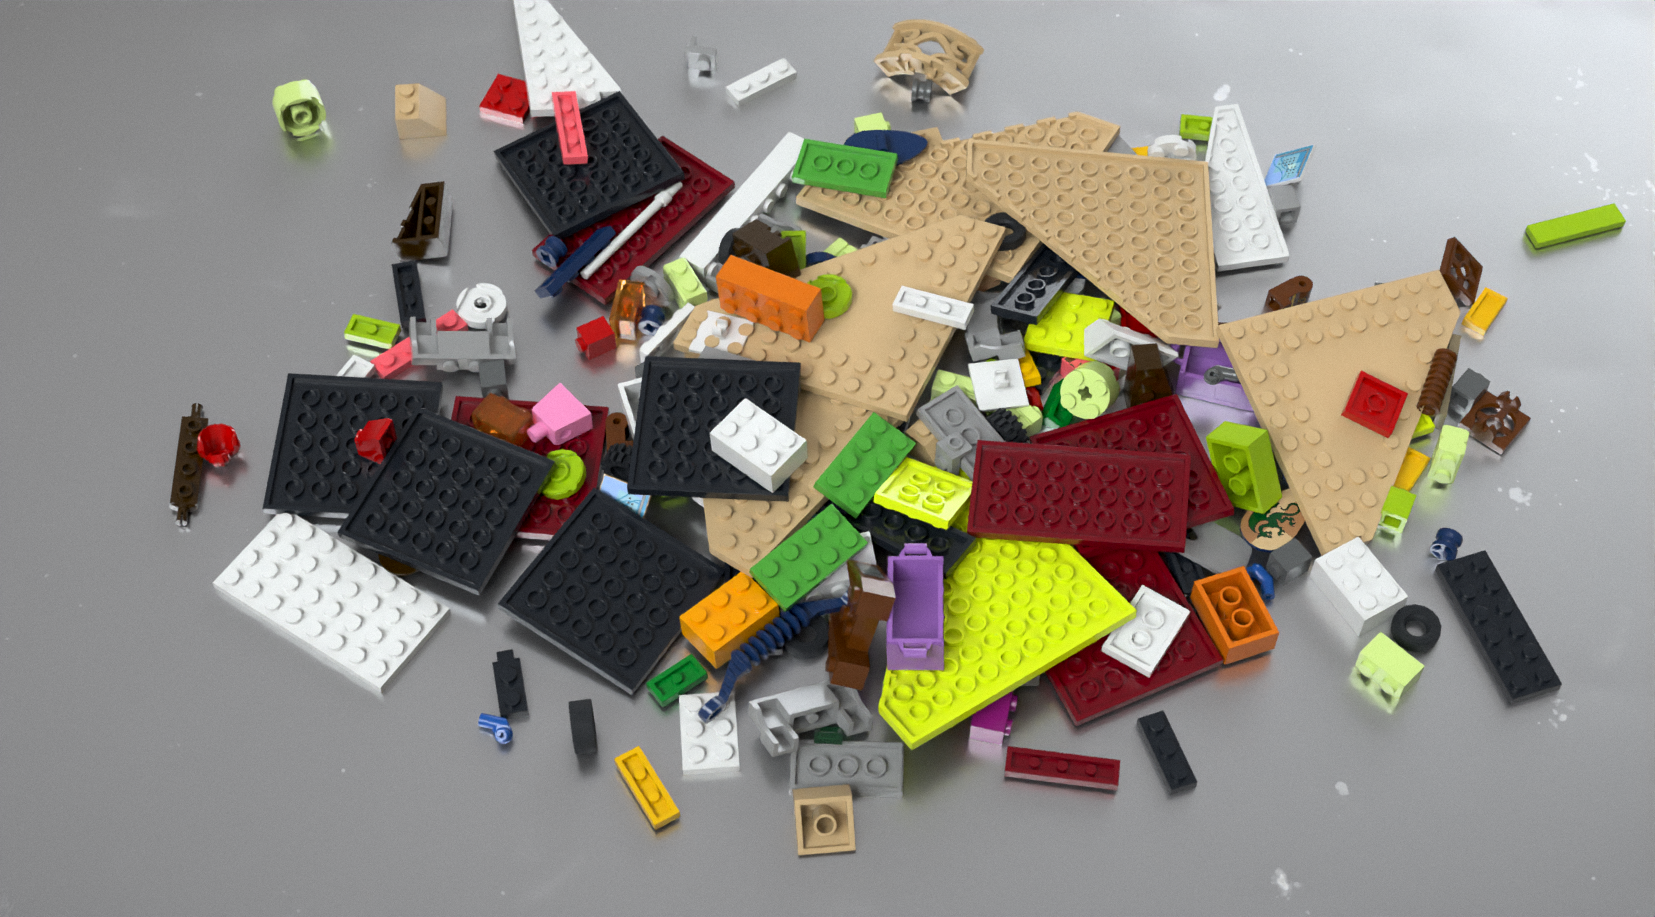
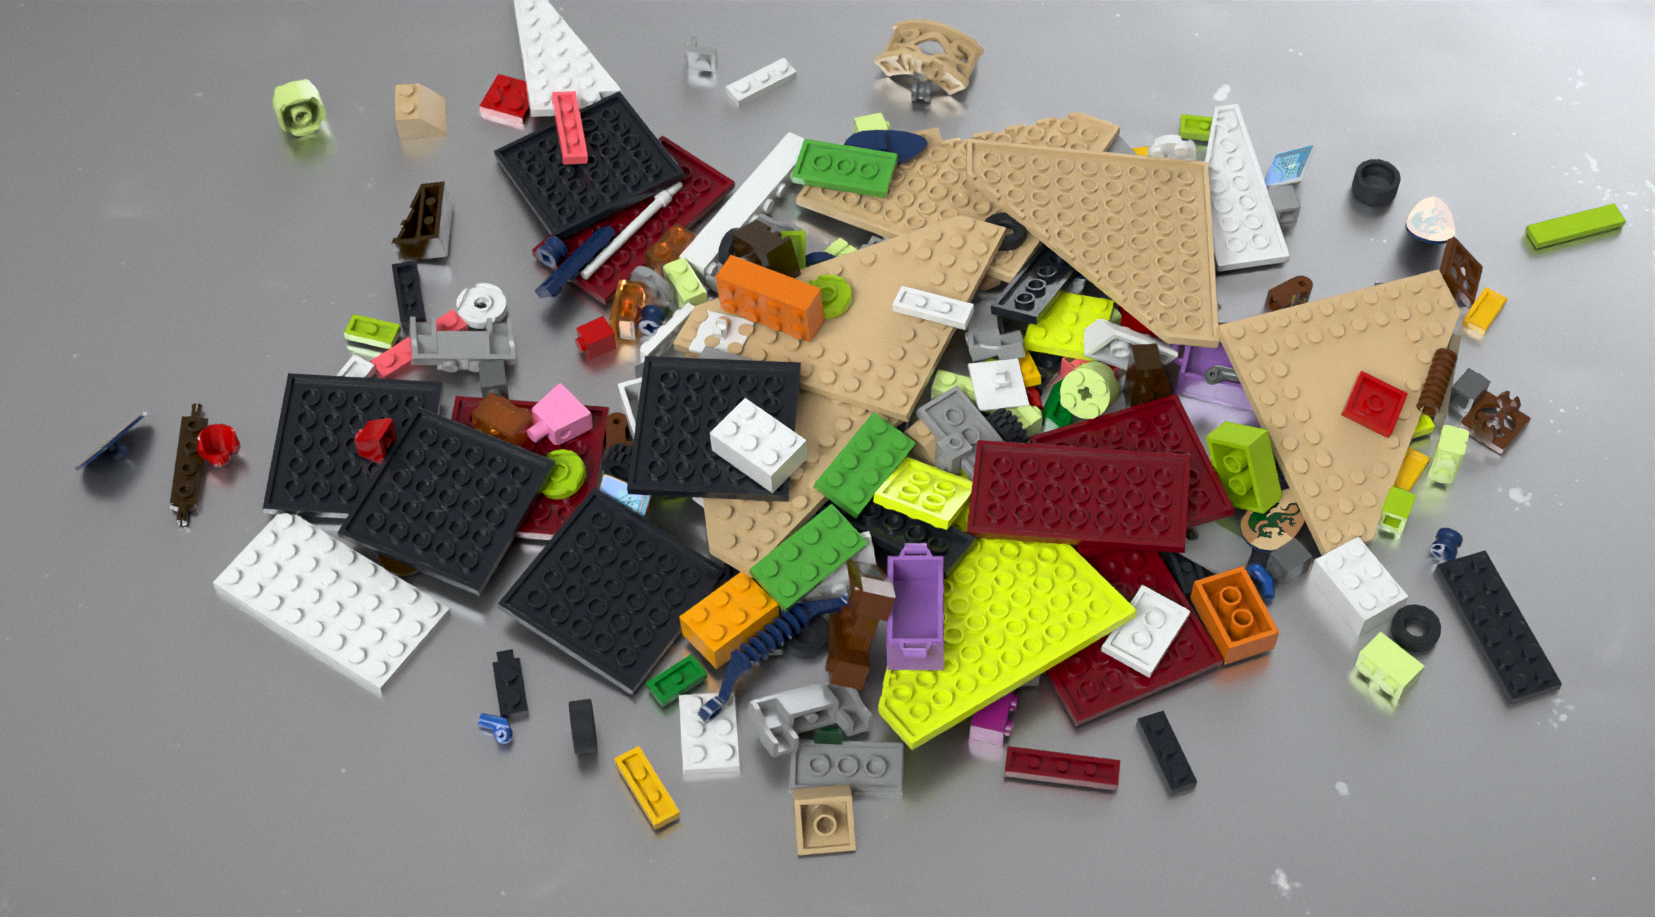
(118, 452): none -> dark blue shield
(668, 248): none -> clear orange brick
(1378, 168): none -> black tyre
(1431, 221): none -> shield

